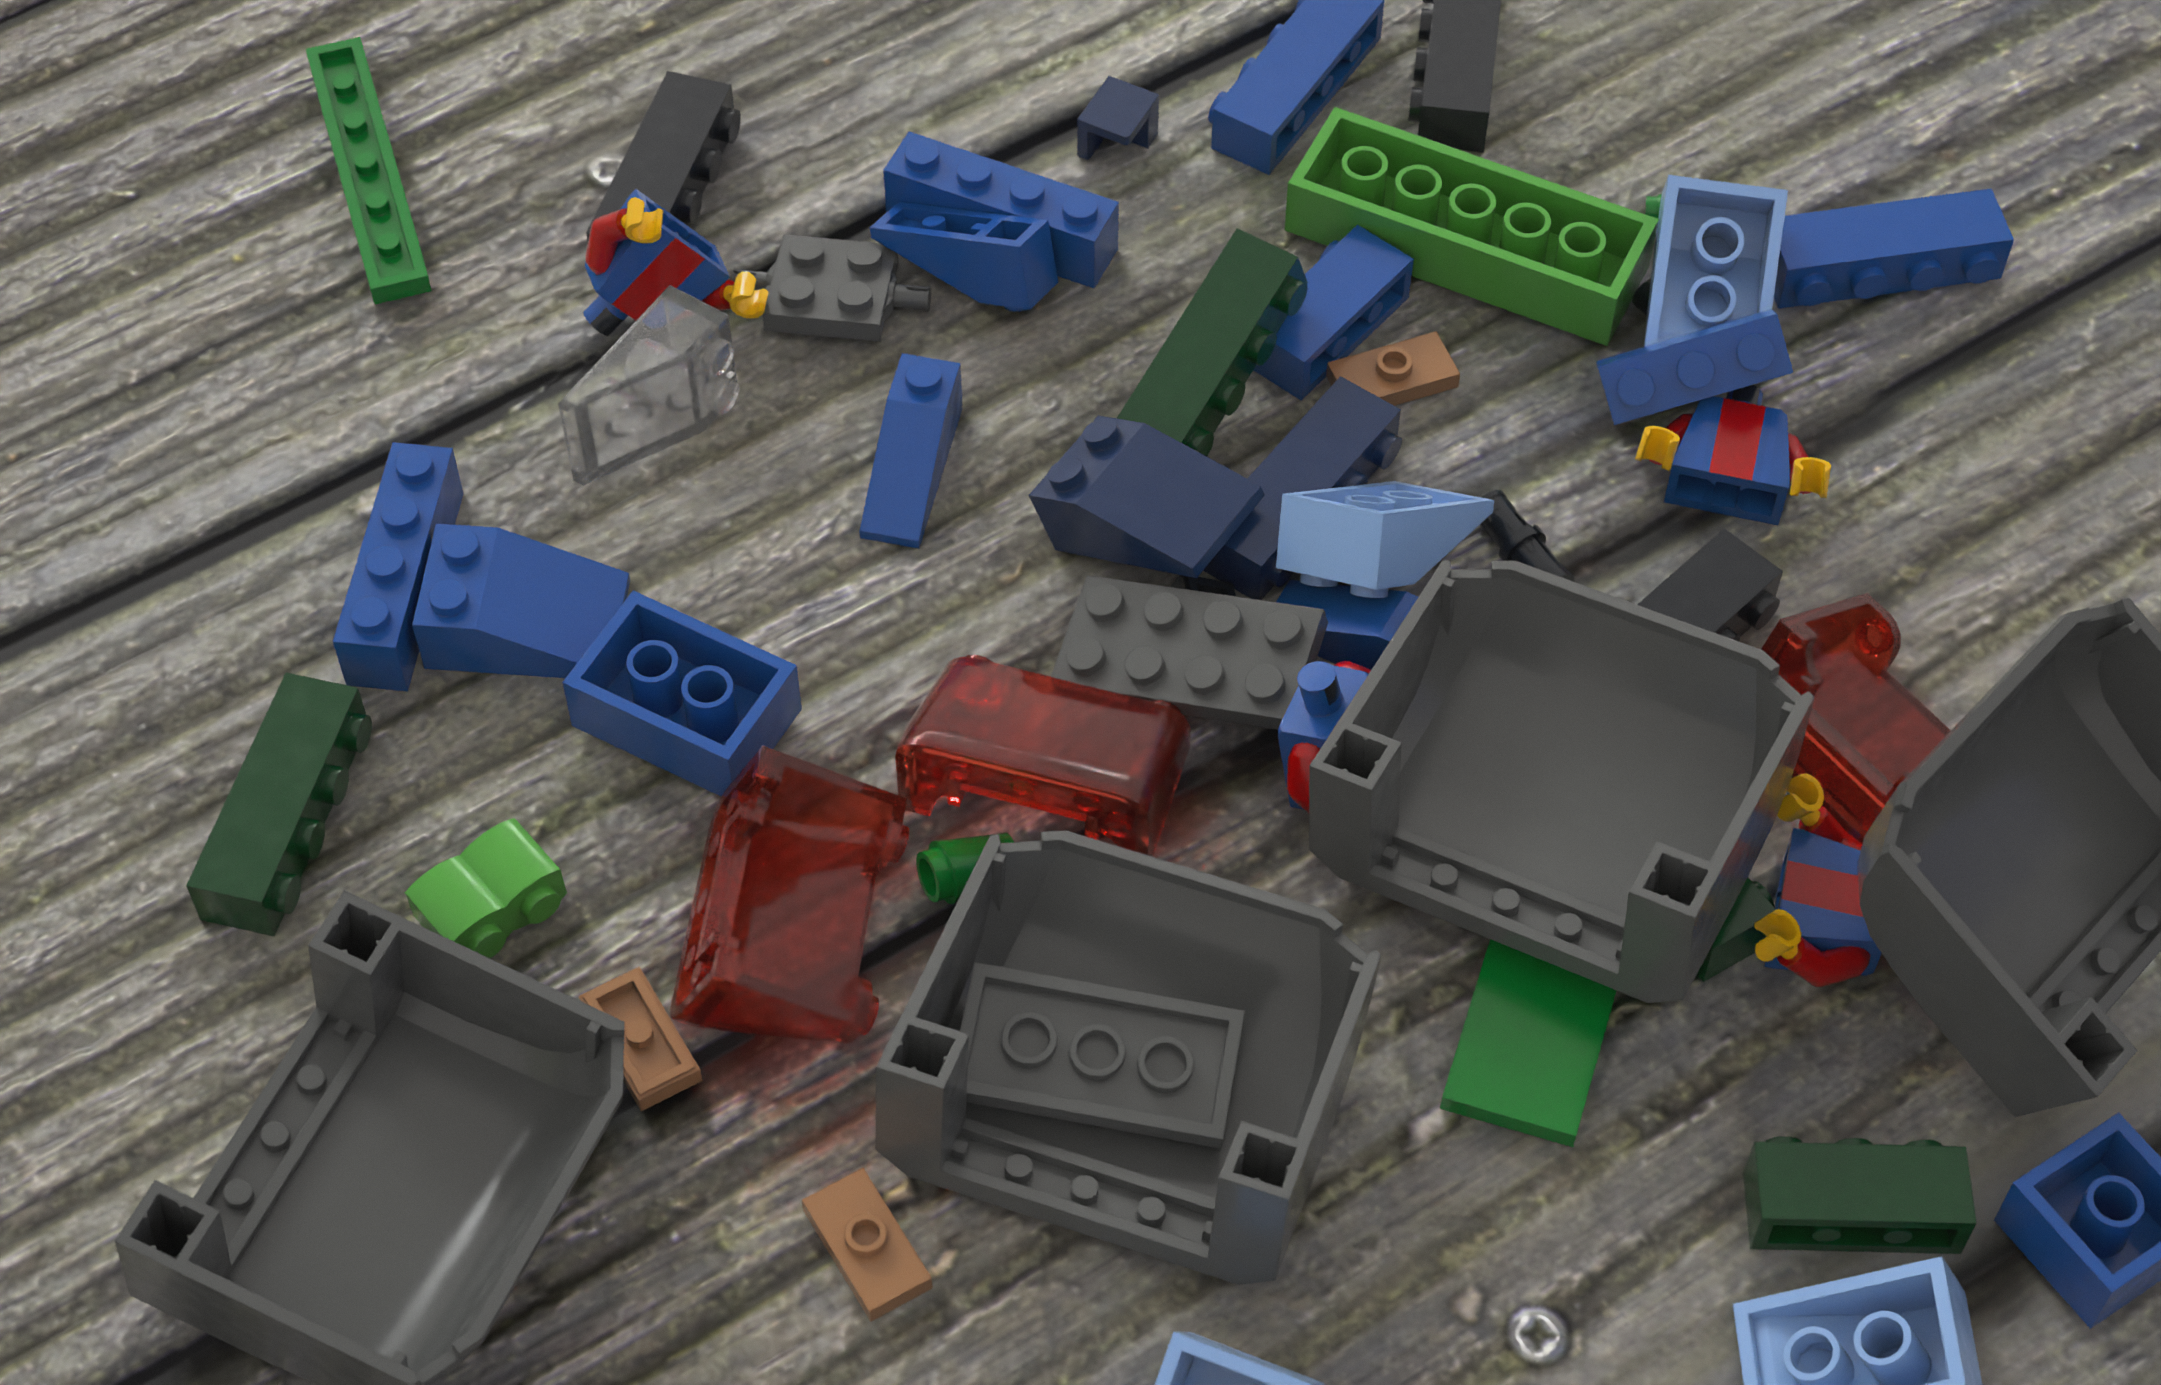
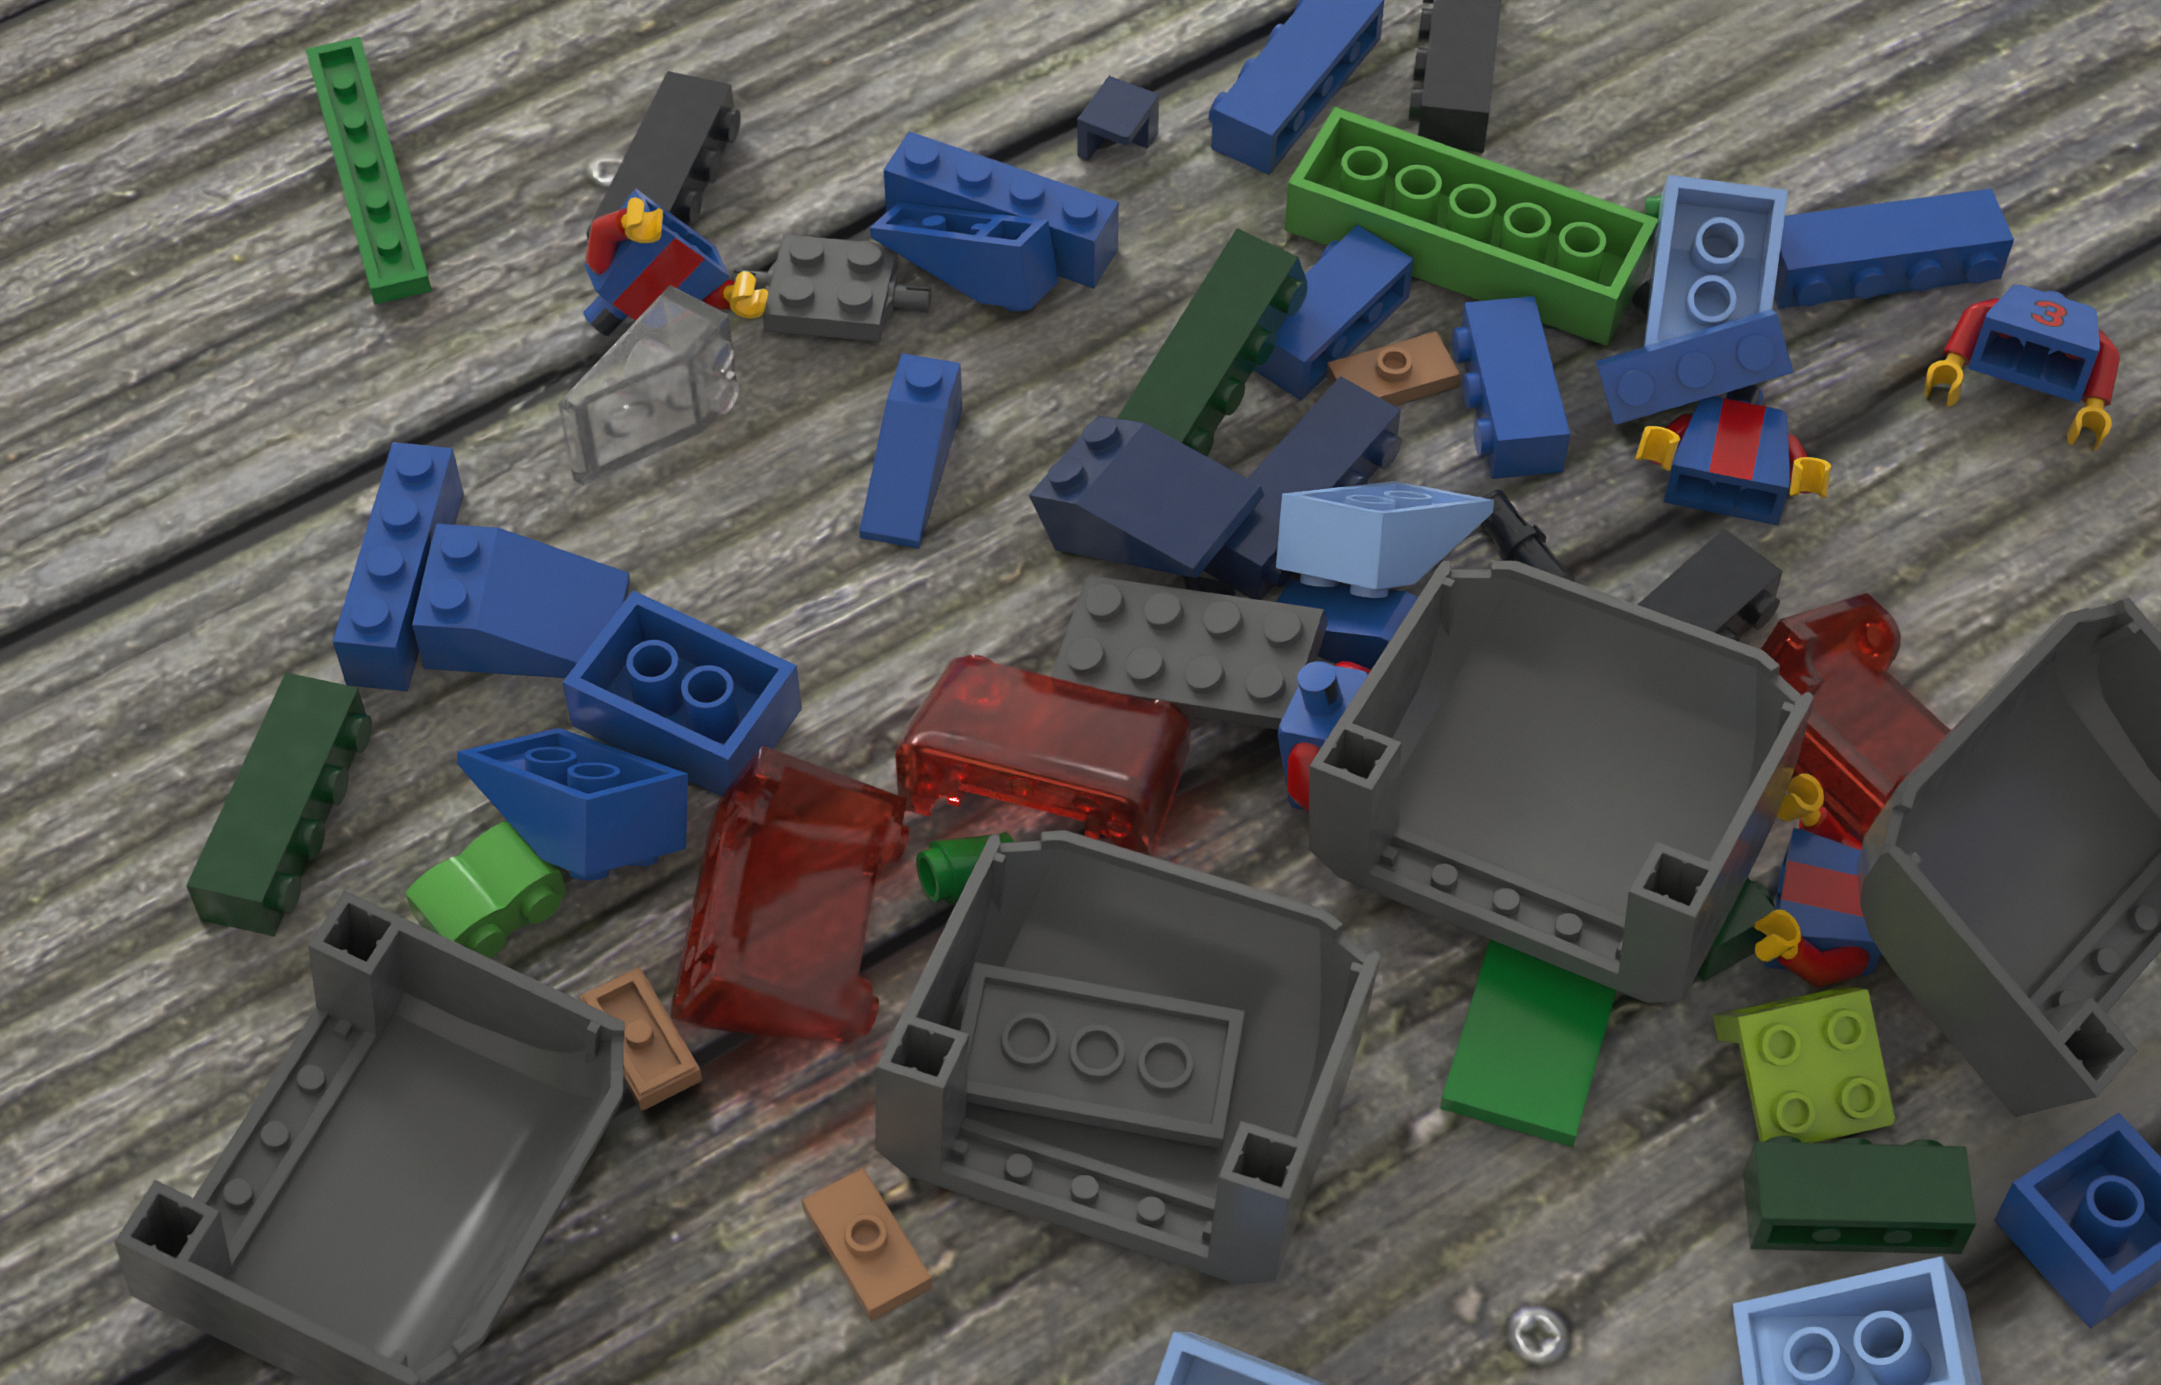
(582, 800): none -> blue slope
(1511, 387): none -> blue brick
(1811, 1064): none -> lime bracket
(2038, 344): none -> blue torso

